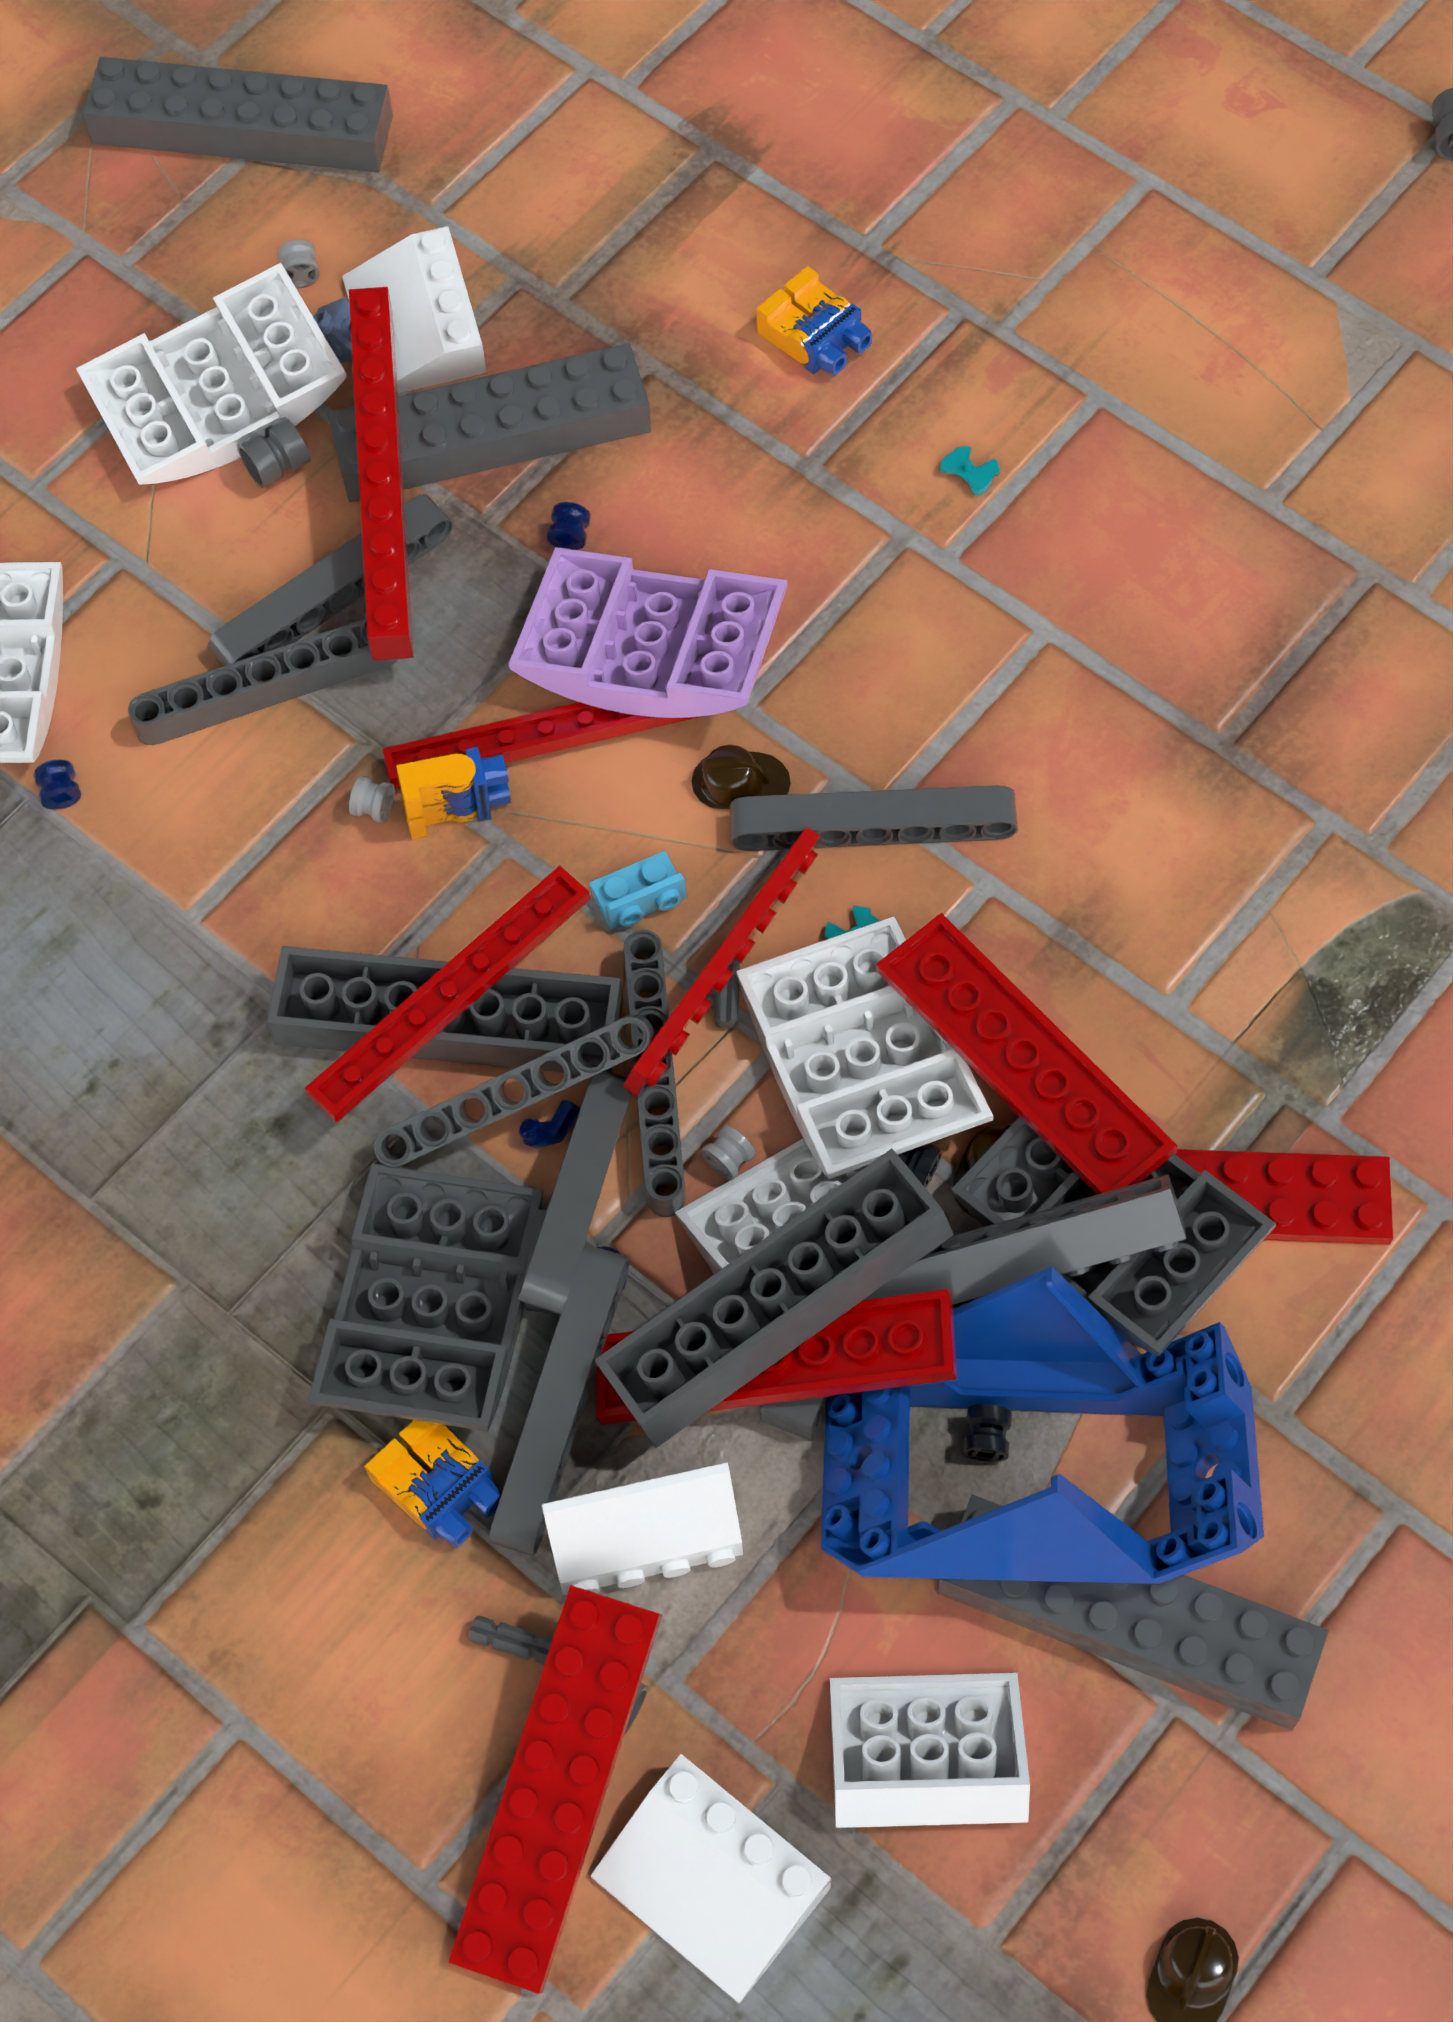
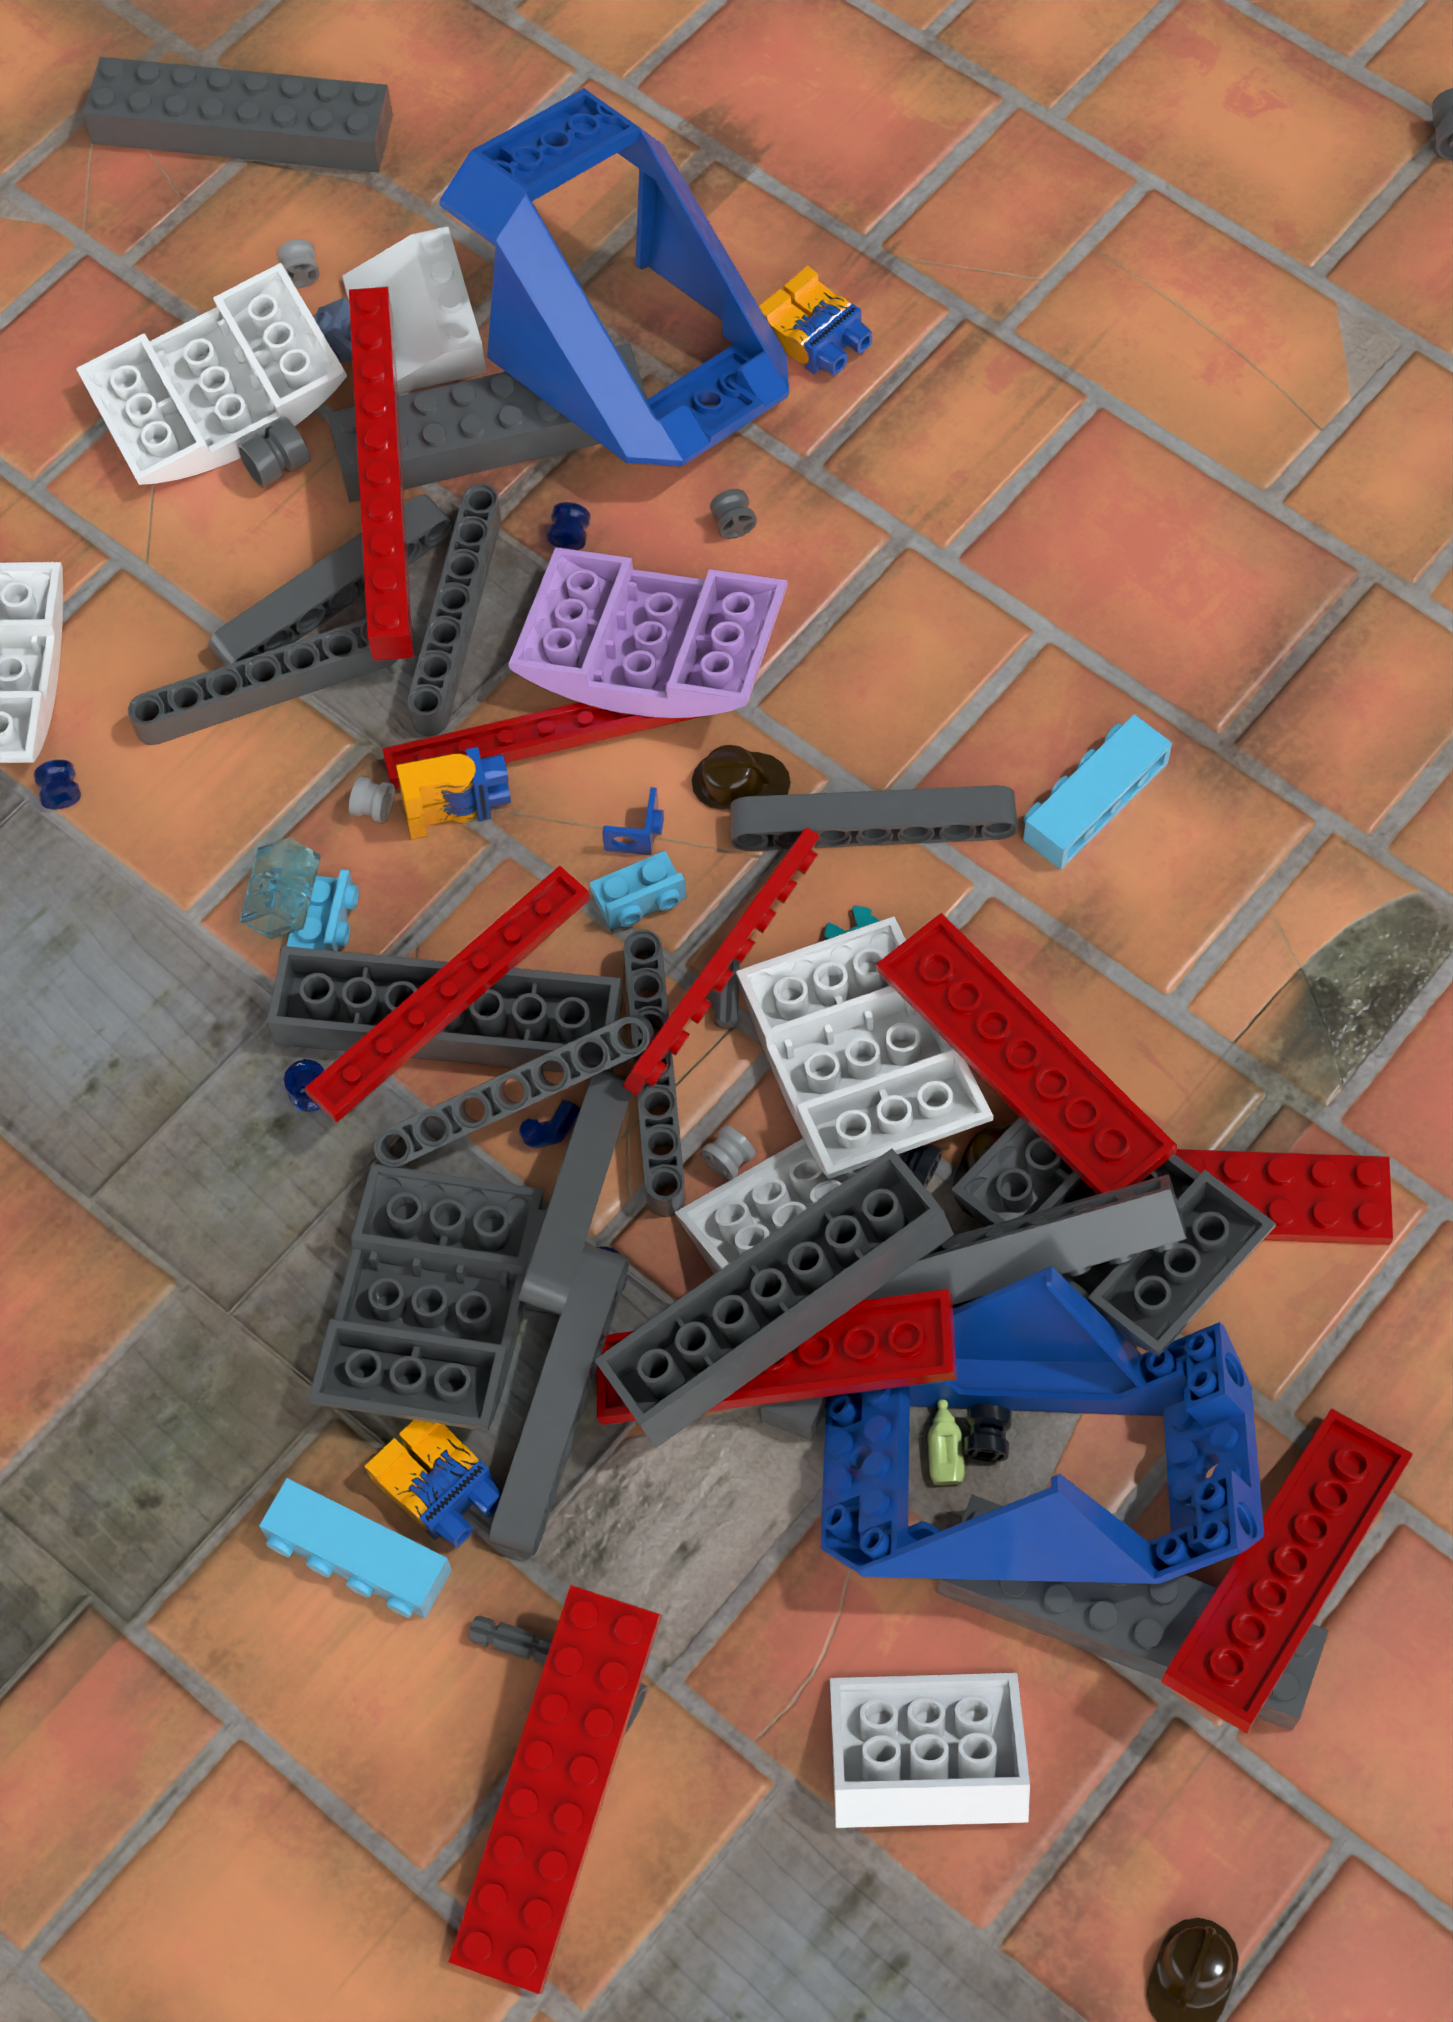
(280, 888): none -> clear light blue brick
(297, 1078): none -> clear blue wheel
(328, 914): none -> medium azure bracket
(355, 1549): none -> medium azure brick
(458, 623): none -> dark grey beam
(547, 327): none -> blue piece
(643, 837): none -> blue bracket
(645, 1529): white slope -> none
(711, 1878): white slope -> none
(733, 513): none -> dark grey wheel
(945, 1448): none -> yellowish green piece
(978, 478): teal piece -> none
(1096, 791): none -> medium azure brick
(1287, 1575): none -> red plate

